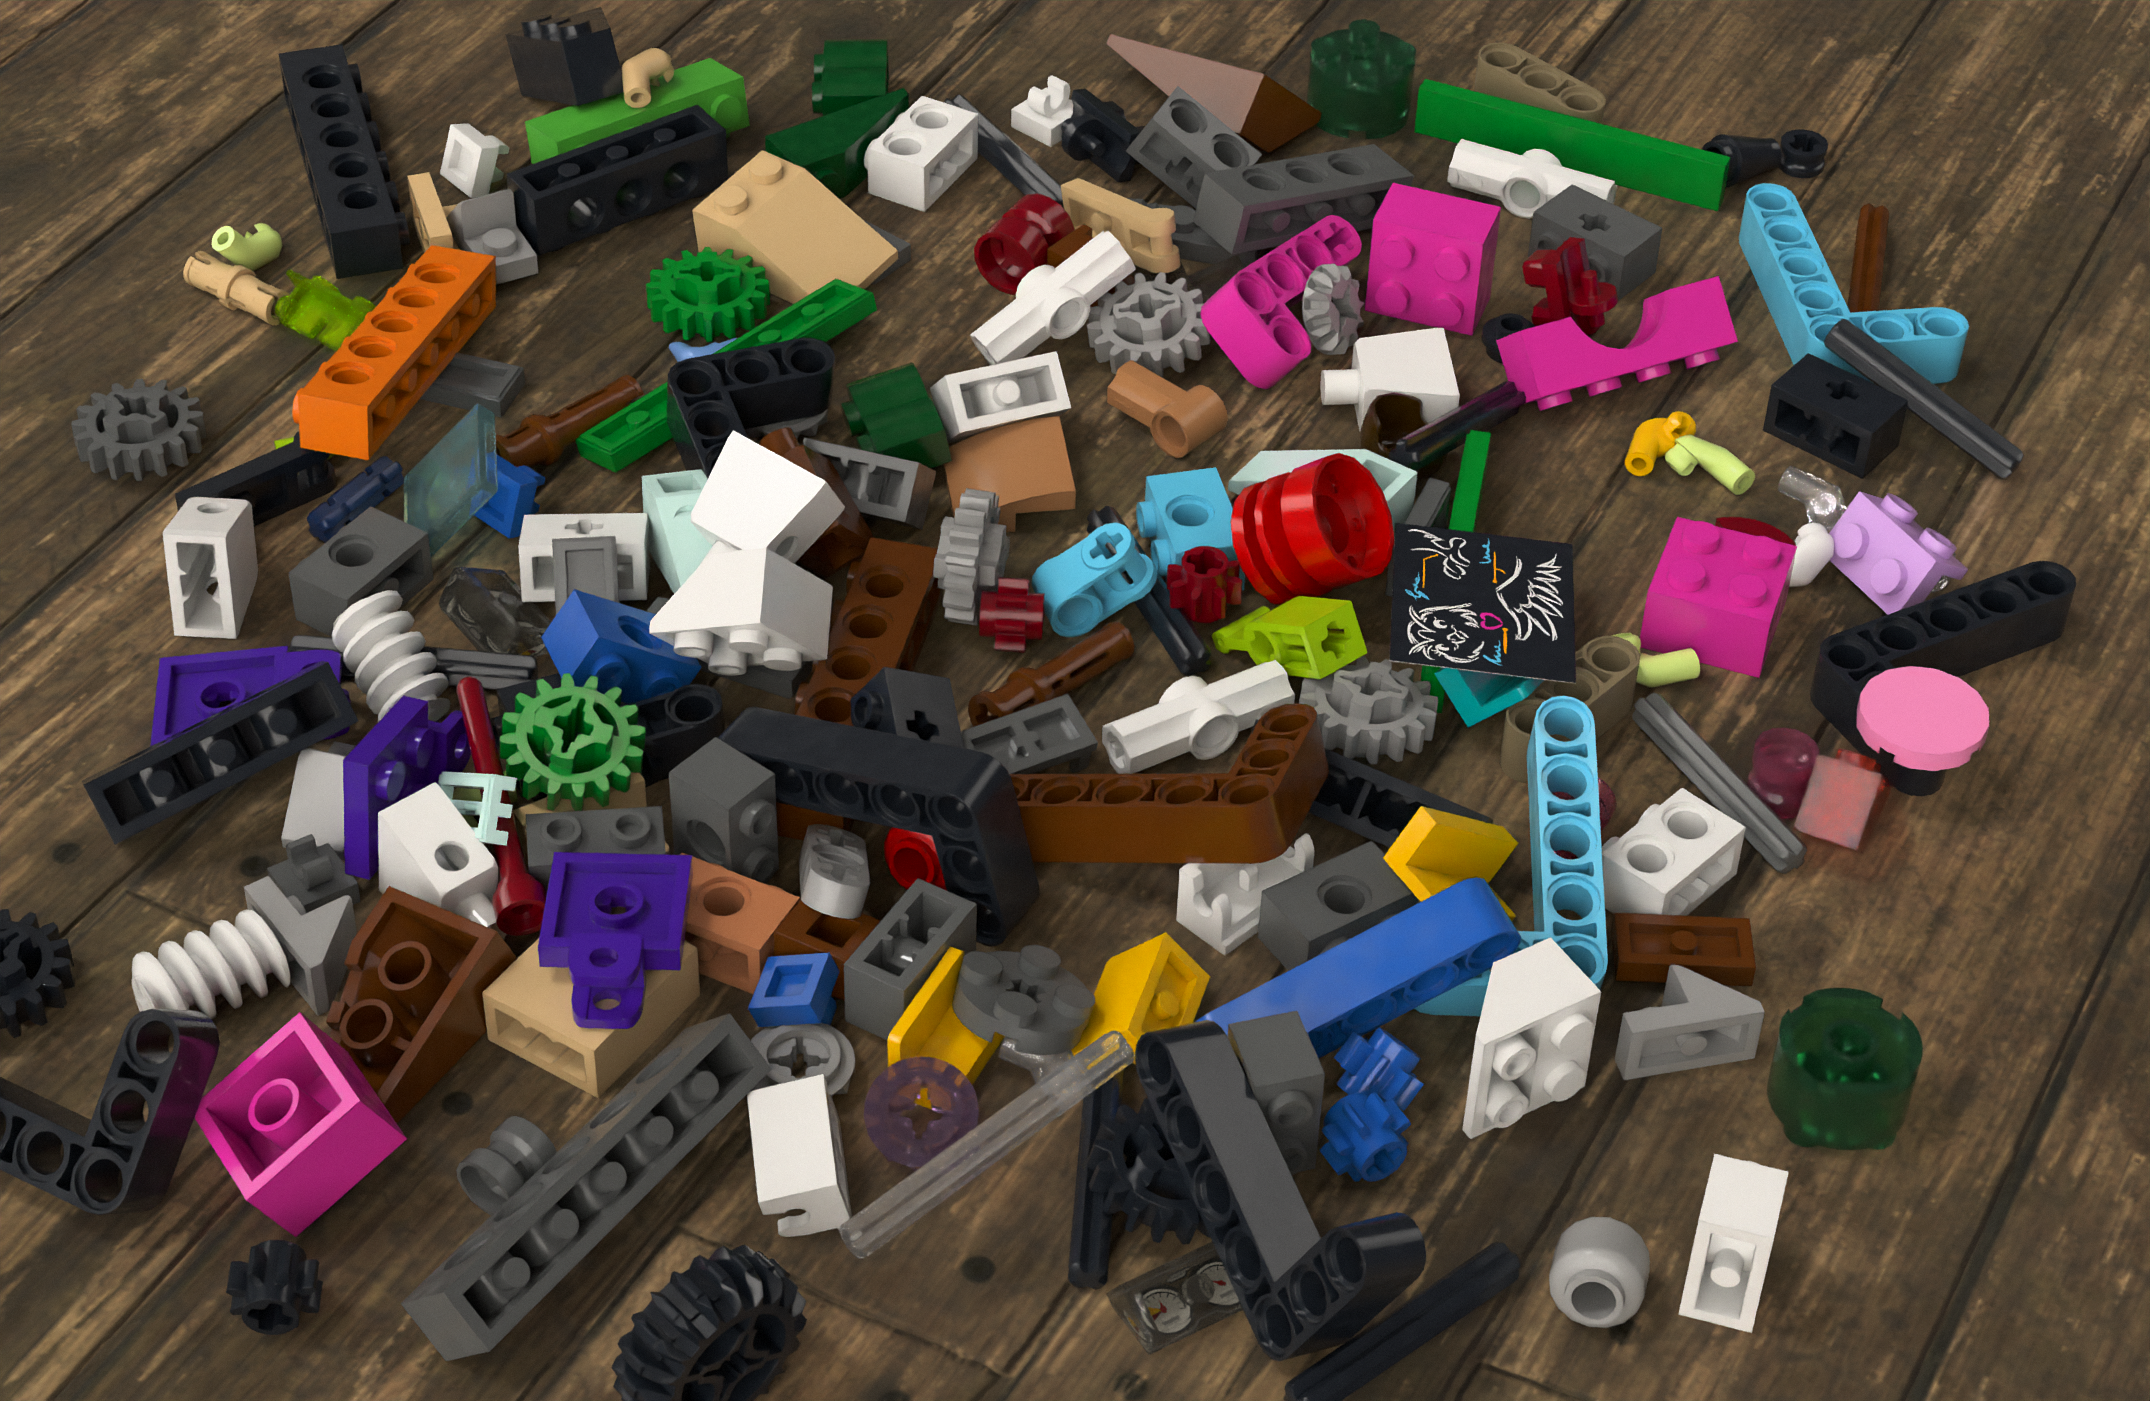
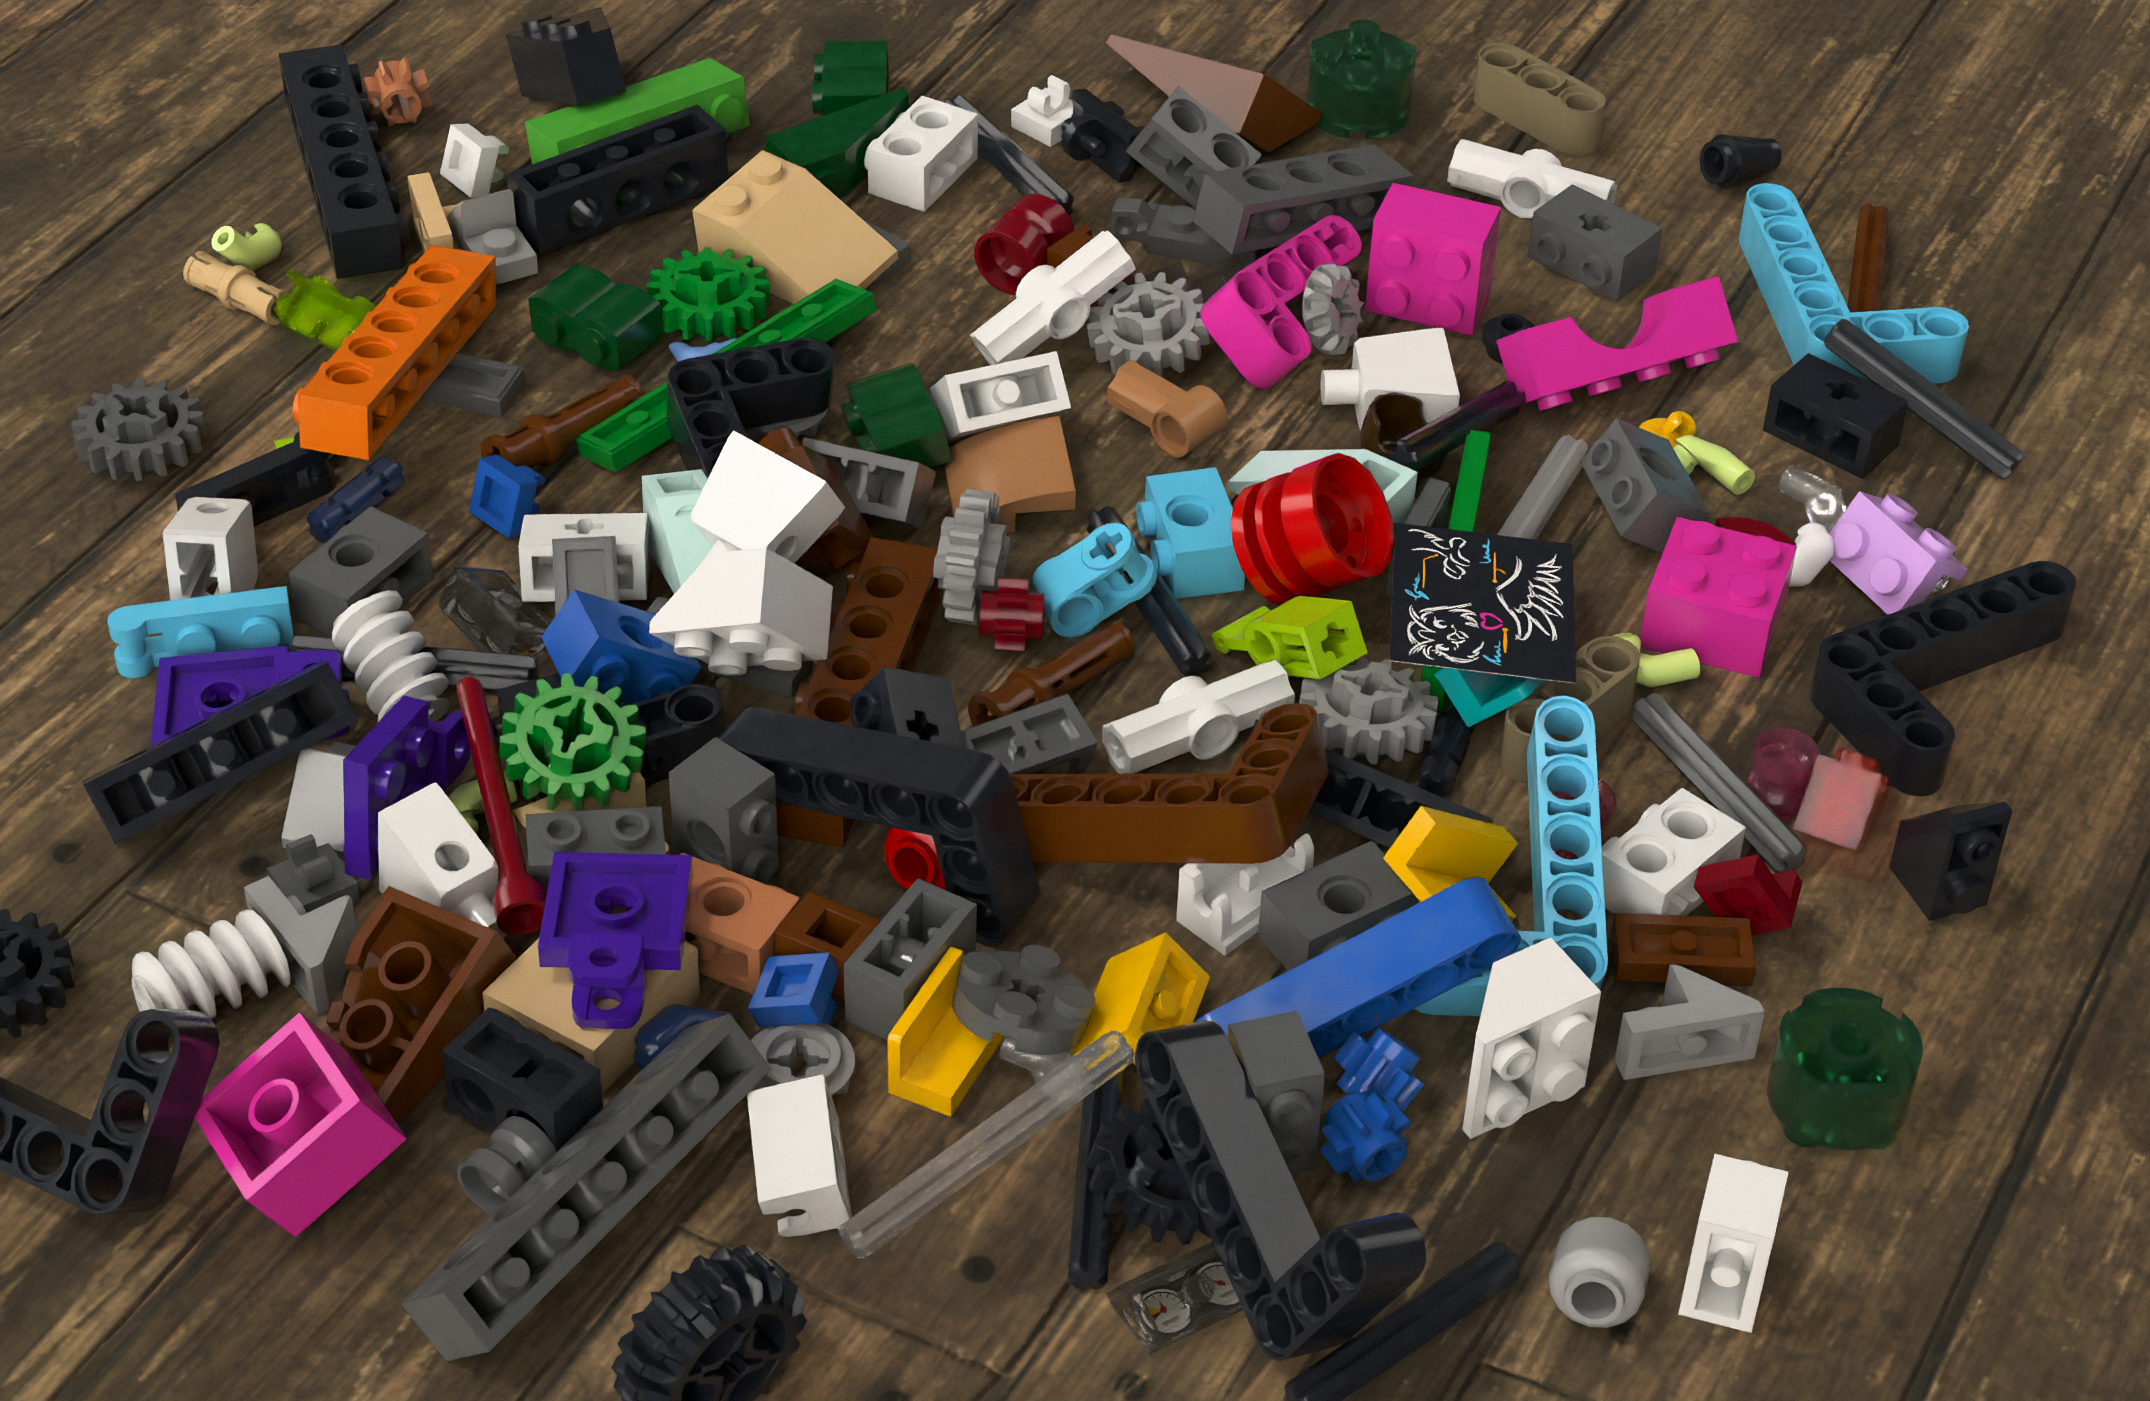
(199, 627): none -> medium azure plate
(274, 1287): black gear -> none
(397, 92): none -> nougat gear
(453, 478): clear light blue tile -> none
(489, 809): light aqua tile -> none
(509, 1071): none -> black brick
(596, 317): none -> dark green brick
(641, 72): tan arm -> none
(665, 1027): none -> dark blue arm
(833, 871): light grey beam -> none
(899, 1089): gear -> none
(1127, 221): tan plate -> none
(1204, 584): dark red gear -> none
(1445, 752): none -> black axle
(1546, 489): none -> light grey axle
(1569, 286): dark red hips -> none
(1578, 144): green tile -> none
(1642, 484): none -> dark grey brick
(1750, 891): none -> dark red bracket
(1803, 153): black bush -> none
(1922, 717): bright pink tile -> none
(1950, 856): none -> black slope

